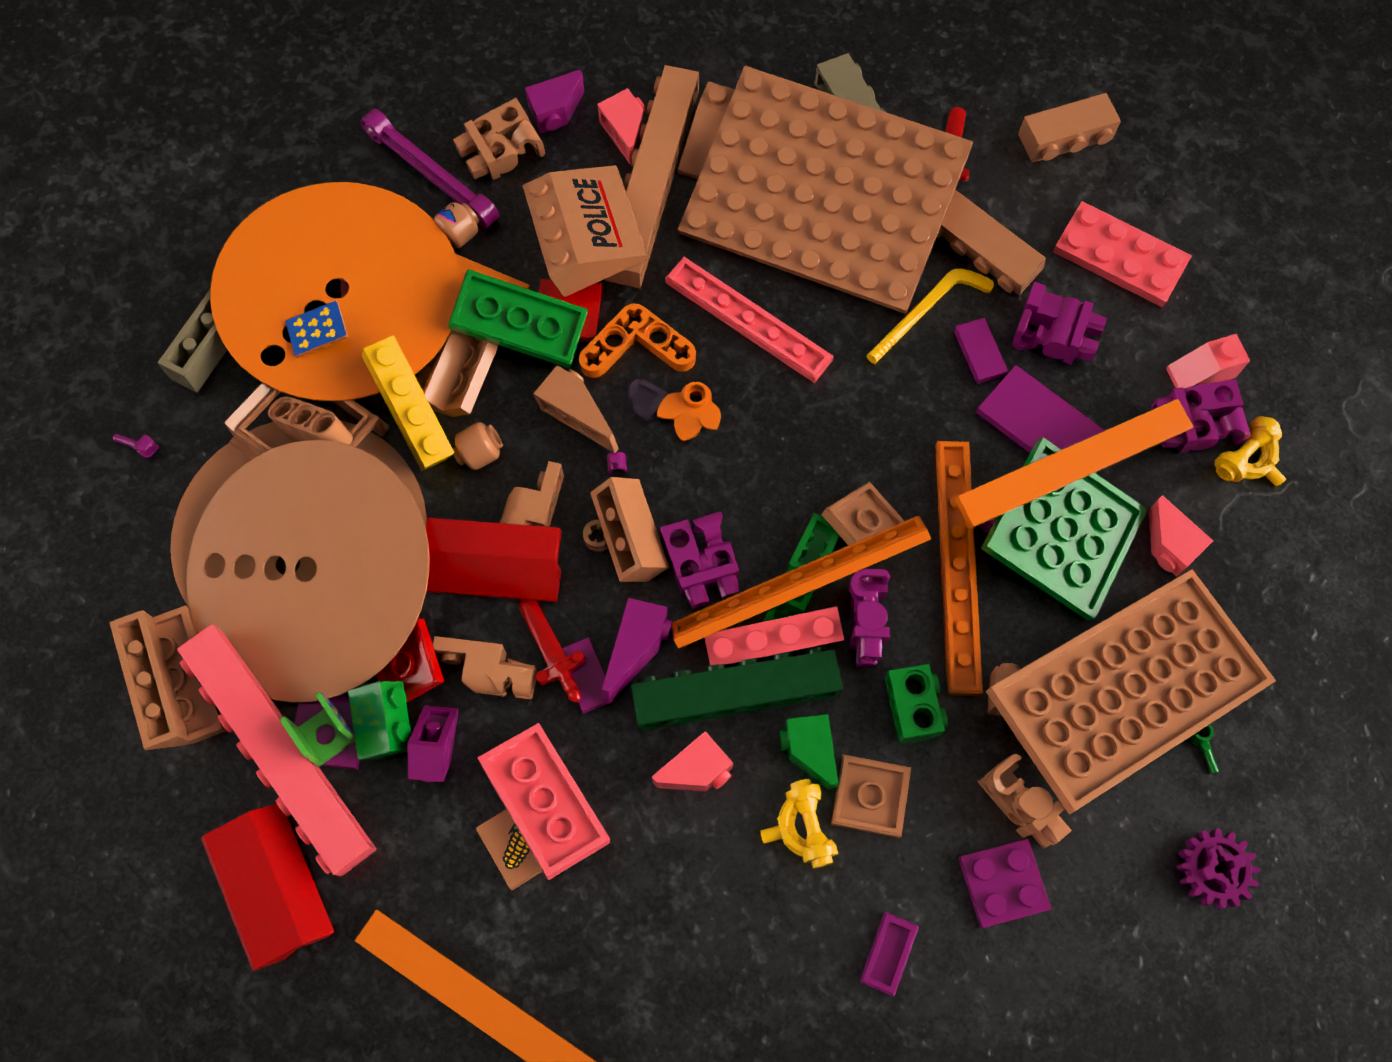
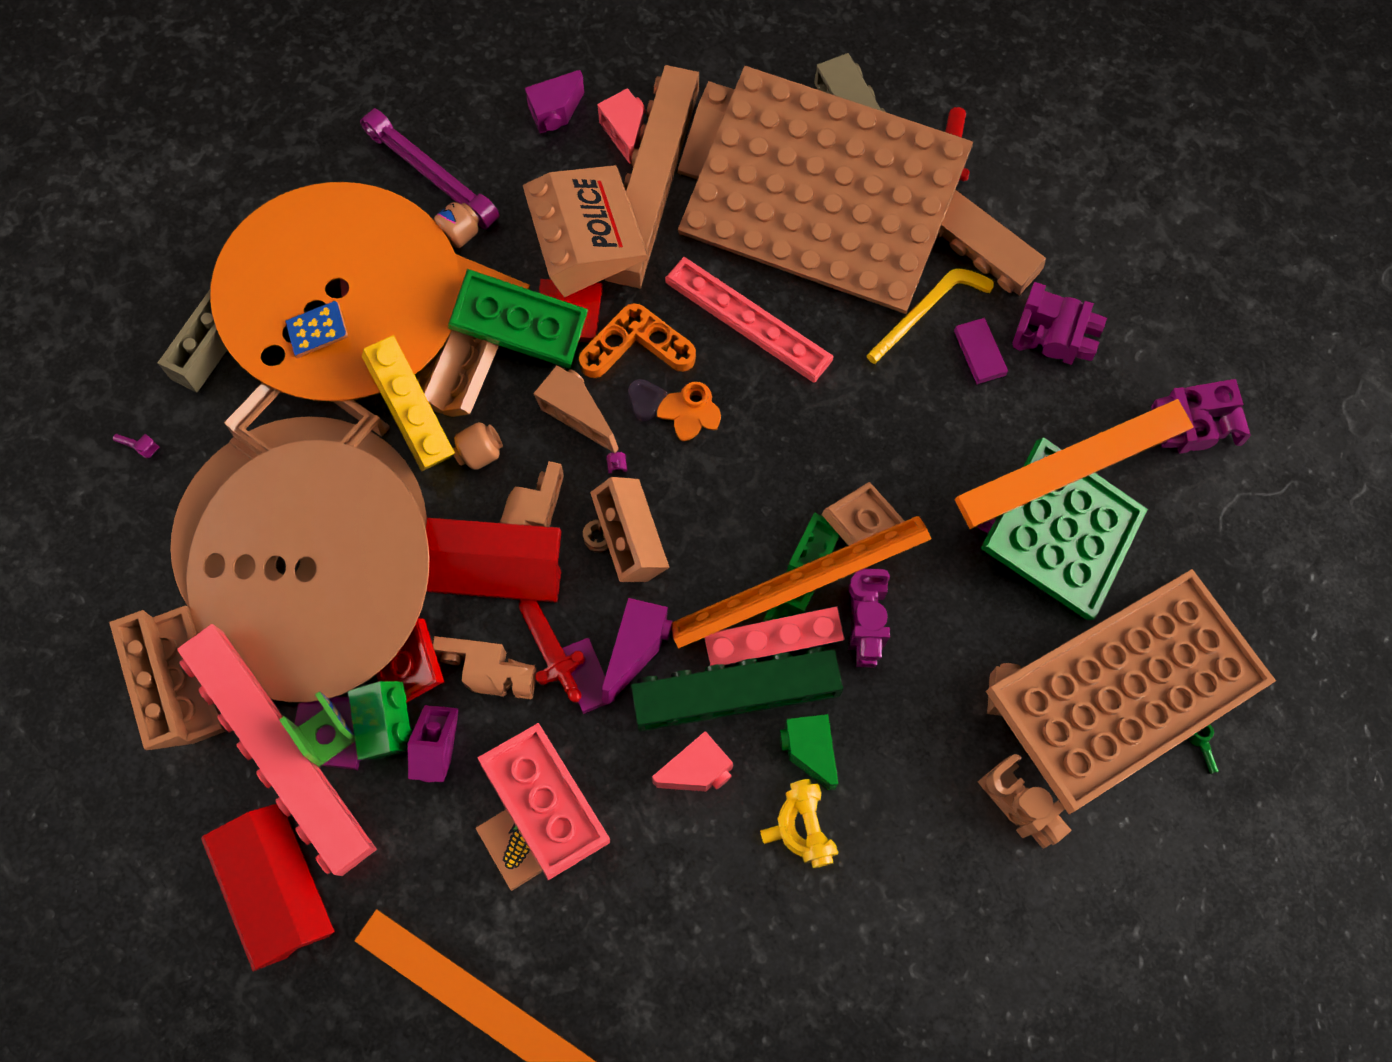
(307, 422): nougat beam -> none
(498, 140): nougat hips -> none
(703, 569): magenta hips -> none
(871, 796): nougat tile -> none
(889, 954): magenta tile -> none
(906, 704): green brick -> none
(958, 573): orange tile -> none
(1004, 883): magenta plate -> none
(1031, 411): magenta tile -> none
(1069, 128): nougat brick -> none
(1122, 254): coral plate -> none
(1174, 537): coral slope -> none
(1210, 363): coral slope -> none
(1225, 883): magenta gear -> none
(1265, 435): yellow piece -> none

